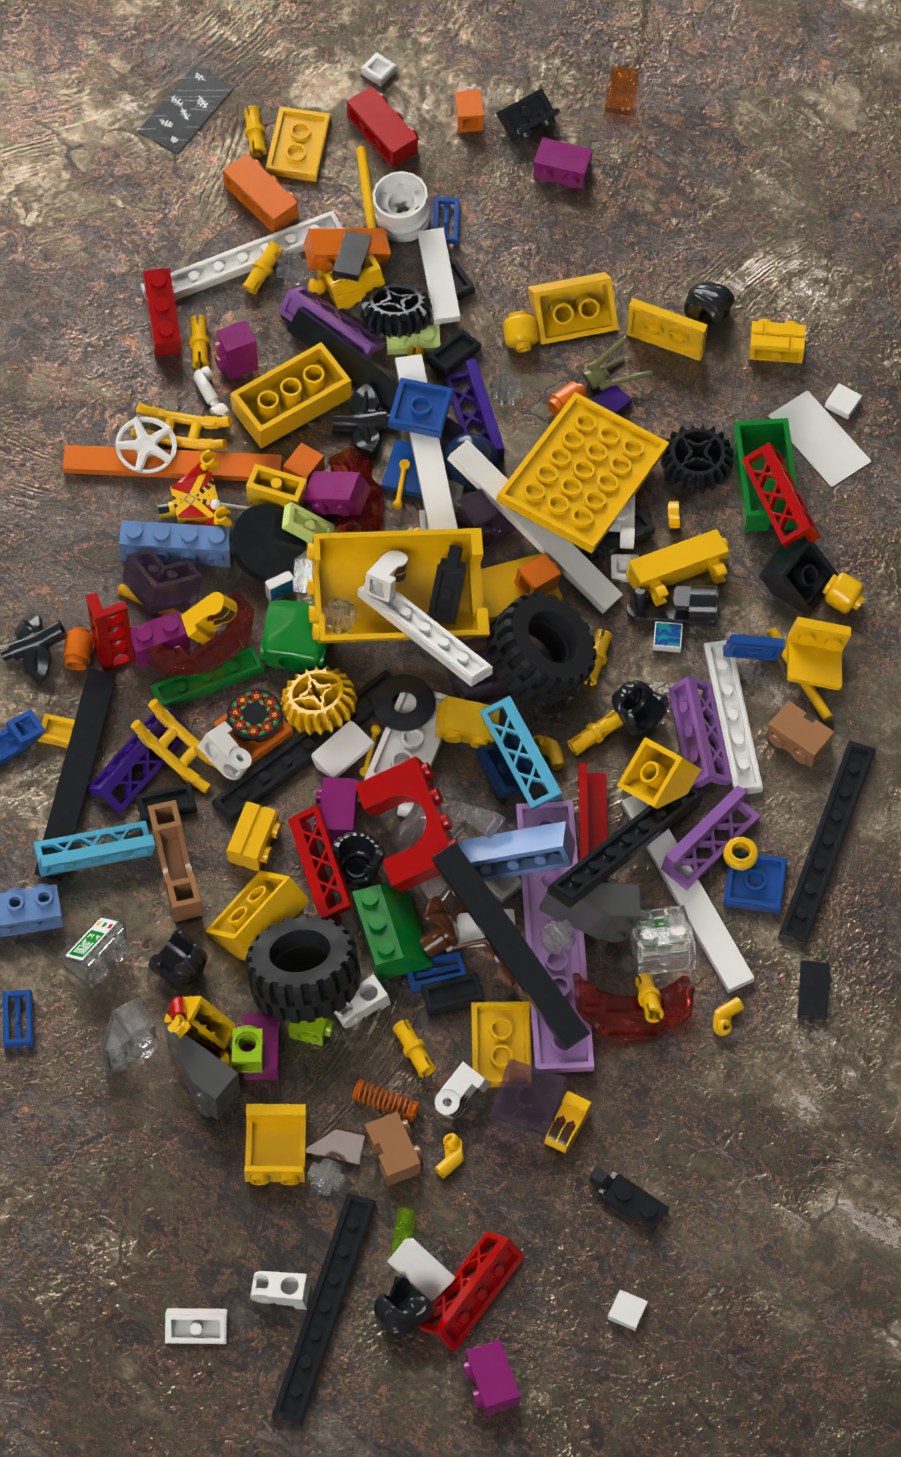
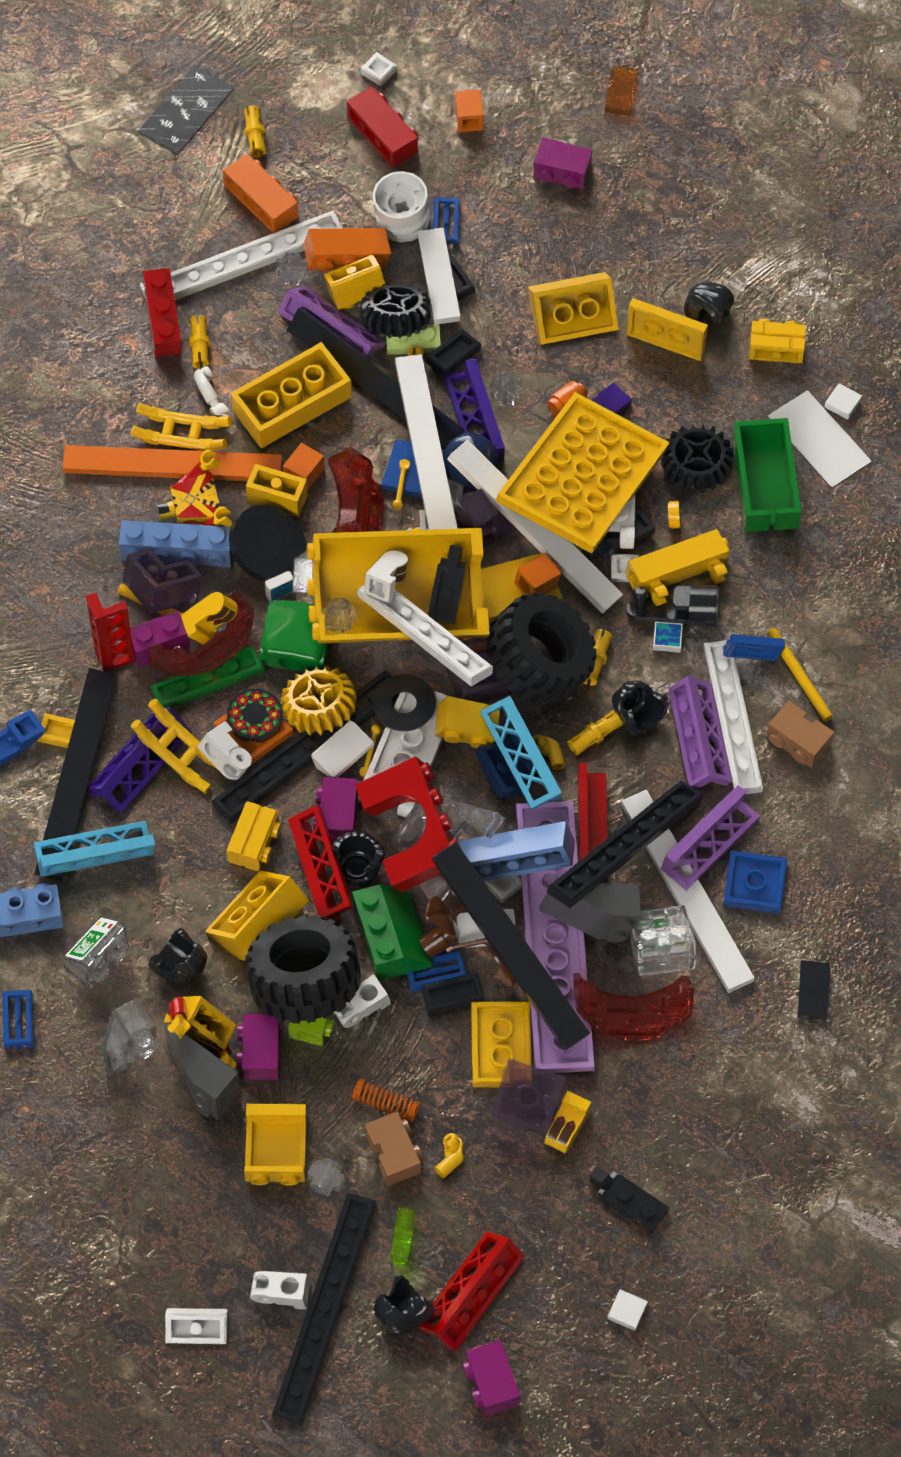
(34, 644): black plant -> none
(77, 649): orange brick -> none
(146, 444): white wheel -> none
(175, 861): medium nougat arch -> none
(182, 794): black tile -> none
(216, 504): white hinge -> none
(236, 350): magenta brick -> none
(247, 1061): lime brick -> none
(263, 268): yellow pin -> none
(298, 144): yellow tile -> none
(304, 523): yellowish green plate -> none
(318, 286): yellow arm -> none
(337, 493): magenta brick -> none
(340, 1145): tile -> none
(352, 256): tile -> none
(363, 419): black plant -> none
(366, 187): yellow bar -> none
(414, 1048): yellow pin -> none
(420, 408): blue tile -> none
(421, 1269): white slope -> none
(458, 1090): white leg -> none
(520, 331): yellow head -> none
(526, 114): black bracket -> none
(558, 936): clear gear -> none
(597, 374): olive plant -> none
(649, 997): yellow pin -> none
(658, 775): yellow slope -> none
(723, 1016): yellow arm -> none
(744, 843): yellow piece -> none
(790, 494): red fence -> none
(798, 574): black slope -> none
(816, 653): yellow bracket -> none
(827, 843): black tile -> none
(844, 593): yellow head -> none

